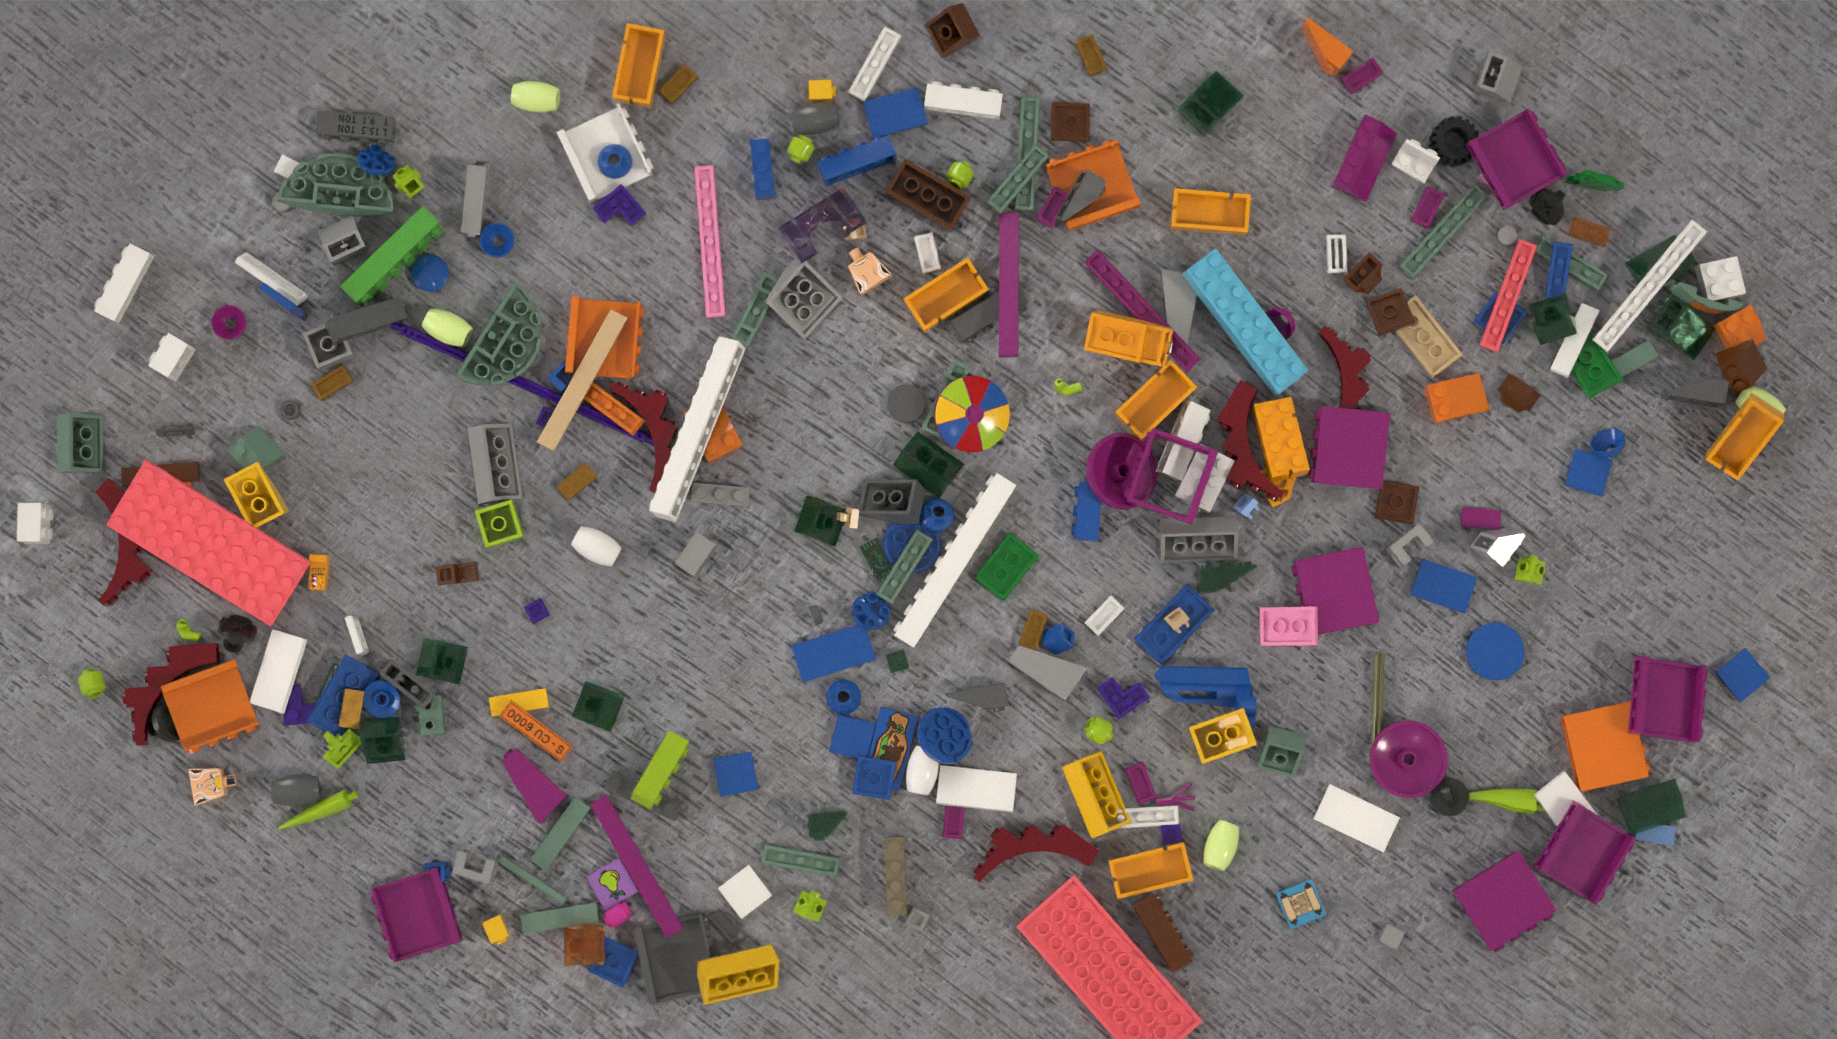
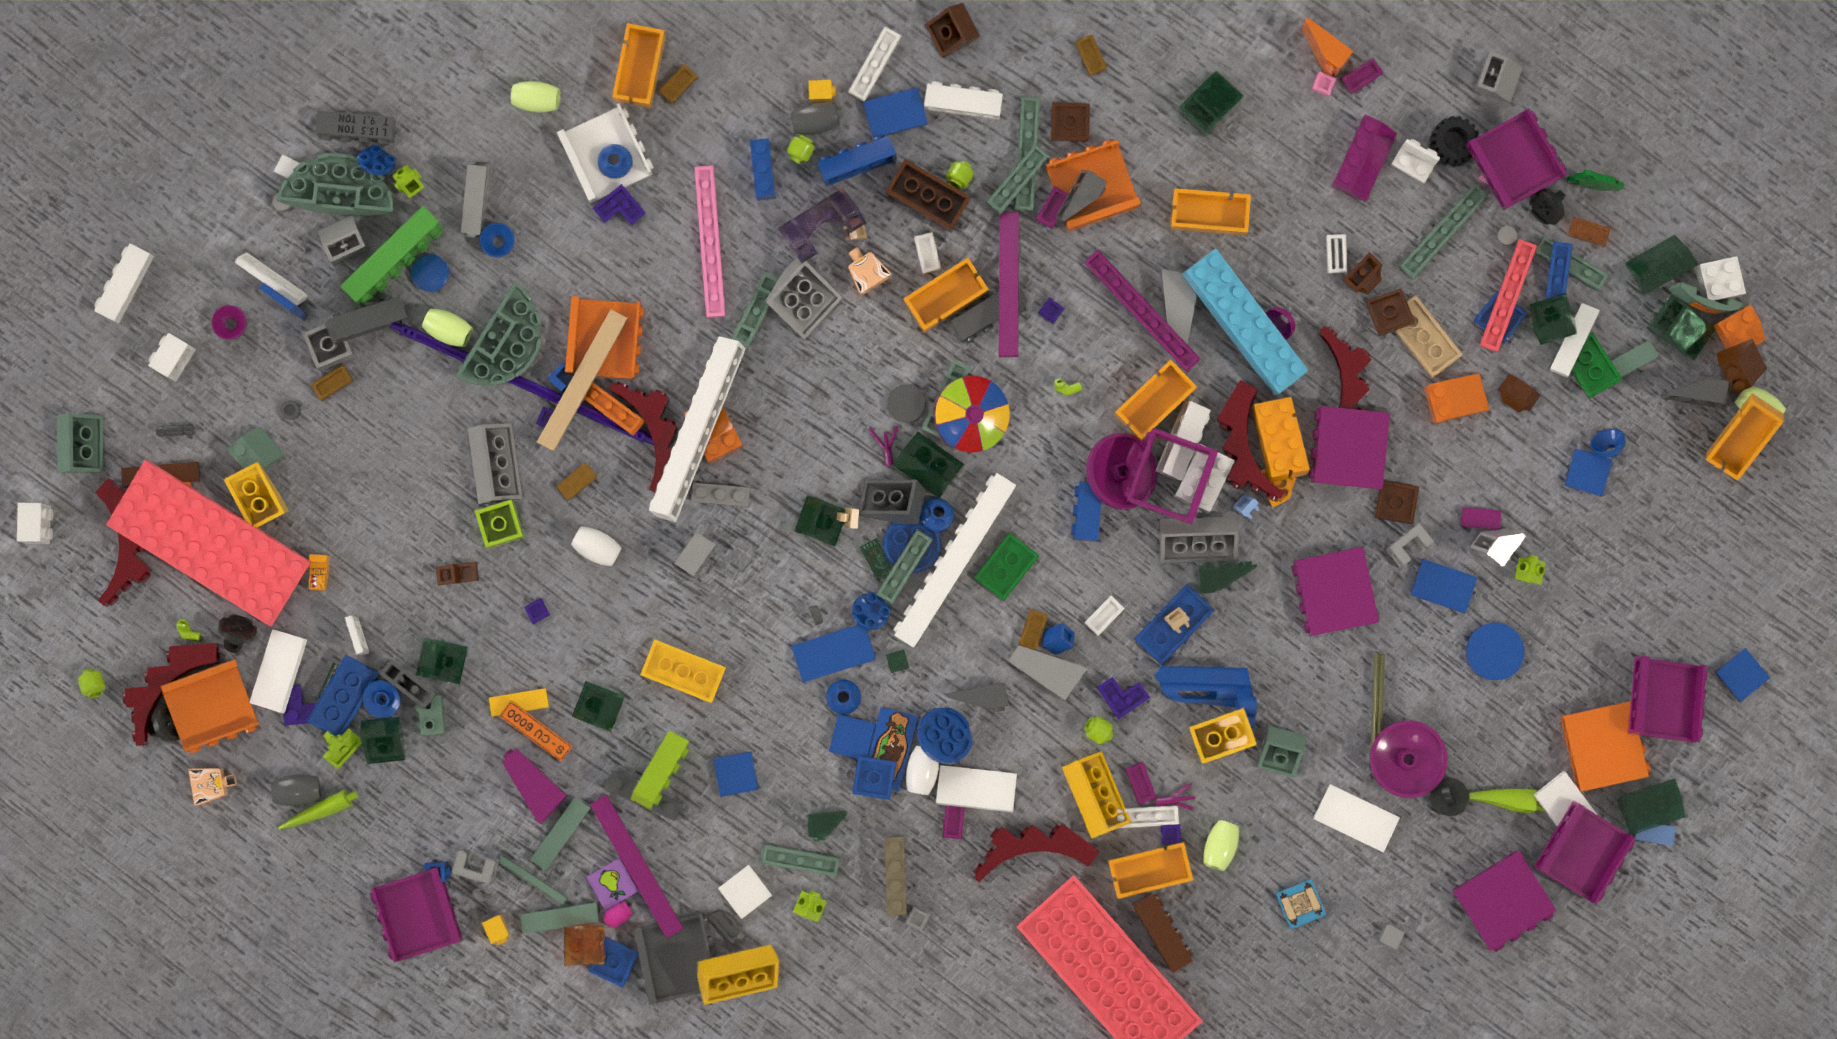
(351, 708): pearl gold tile -> none
(683, 671): none -> yellow plate
(888, 445): none -> magenta plant
(1051, 310): none -> dark purple tile
(1128, 338): light orange piece -> none
(1288, 626): bright pink tile -> none
(1324, 84): none -> bright pink tile
(1427, 207): magenta tile -> none
(1649, 285): white tile -> none

